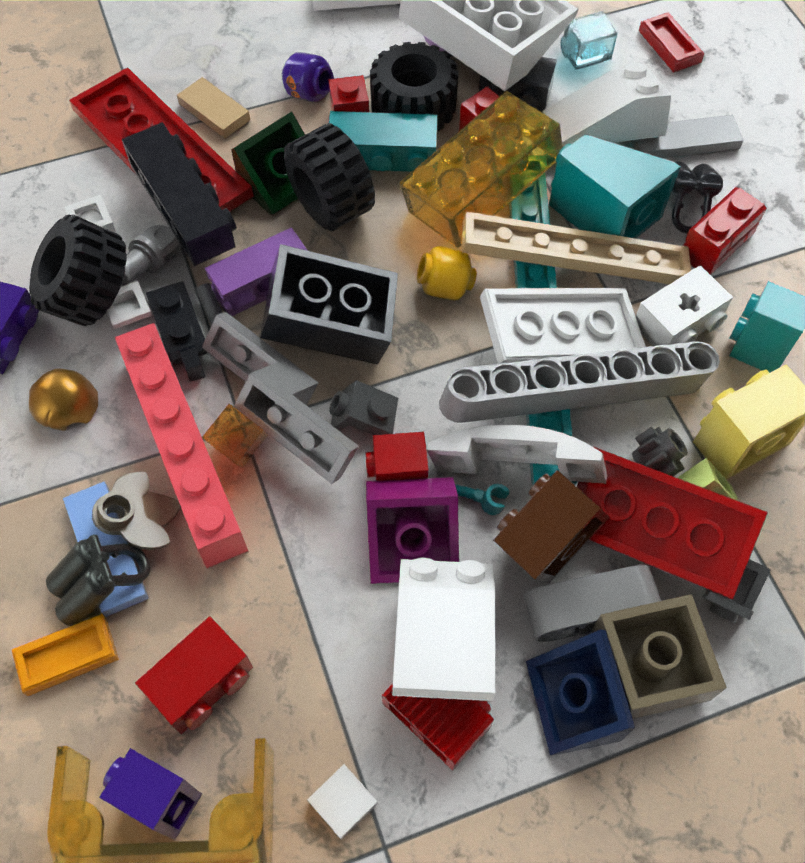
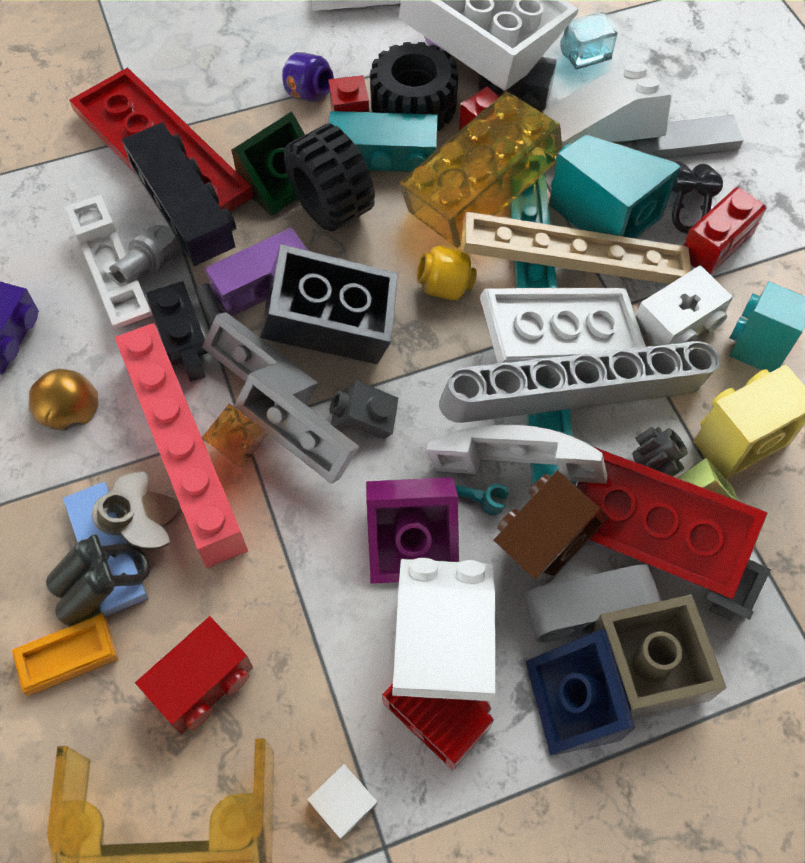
(77, 270): black tyre -> none
(149, 793): dark purple brick -> none
(213, 107): tan tile -> none
(398, 457): red brick -> none
(671, 42): red tile -> none

